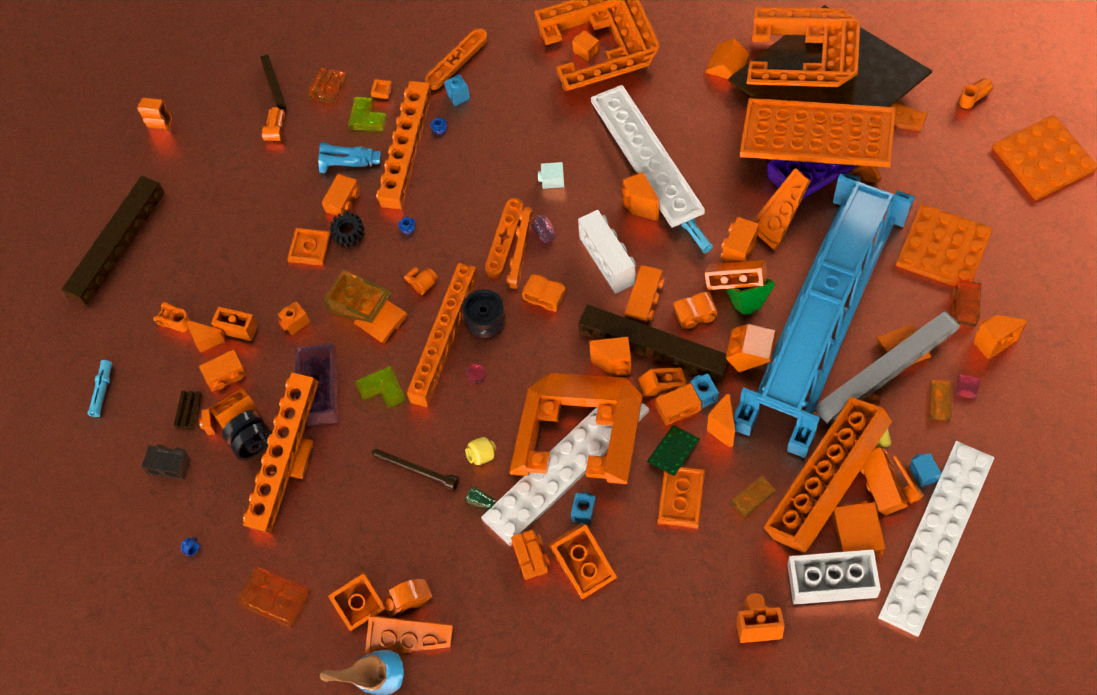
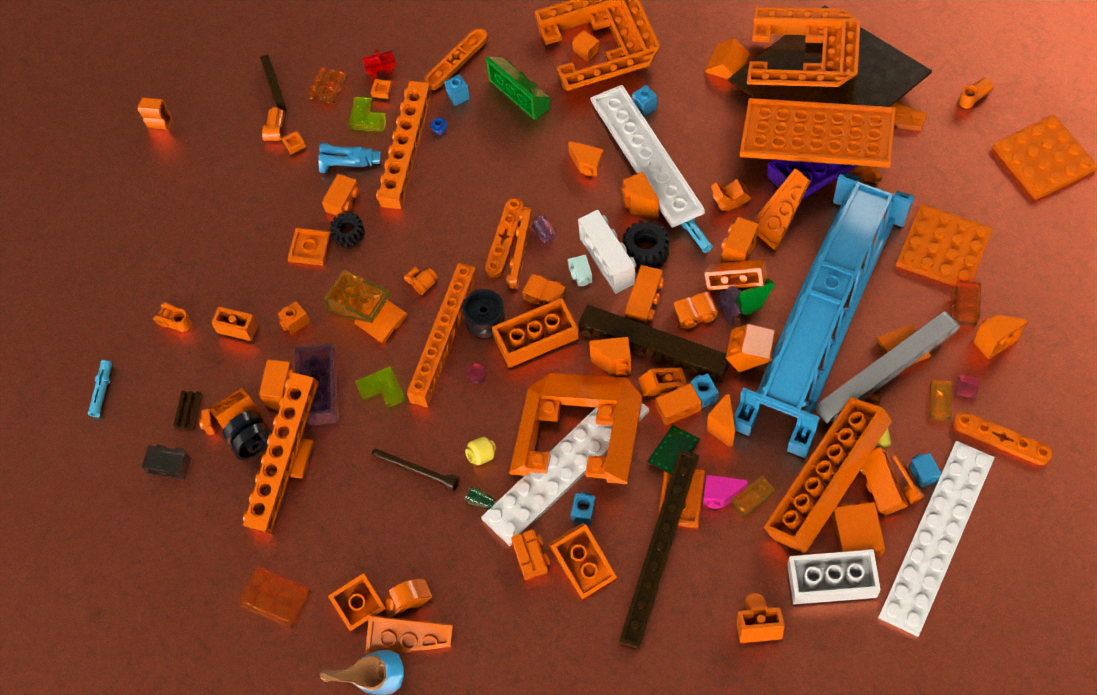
(113, 240): dark brown brick -> none
(190, 546): blue plate -> none
(205, 336): orange slope -> none
(222, 370): orange brick -> none
(274, 383): none -> orange brick
(293, 142): none -> orange plate
(379, 62): none -> red hips
(407, 229): blue plate -> none
(517, 87): none -> green slope
(535, 332): none -> orange brick
(551, 175): light aqua brick -> none
(580, 270): none -> light aqua brick
(586, 158): none -> orange slope
(645, 100): none -> dark azure brick
(649, 233): none -> black tyre
(659, 550): none -> dark brown plate
(721, 490): none -> dark pink slope
(727, 302): none -> plate
(731, 196): none -> orange brick
(1021, 446): none -> orange piece

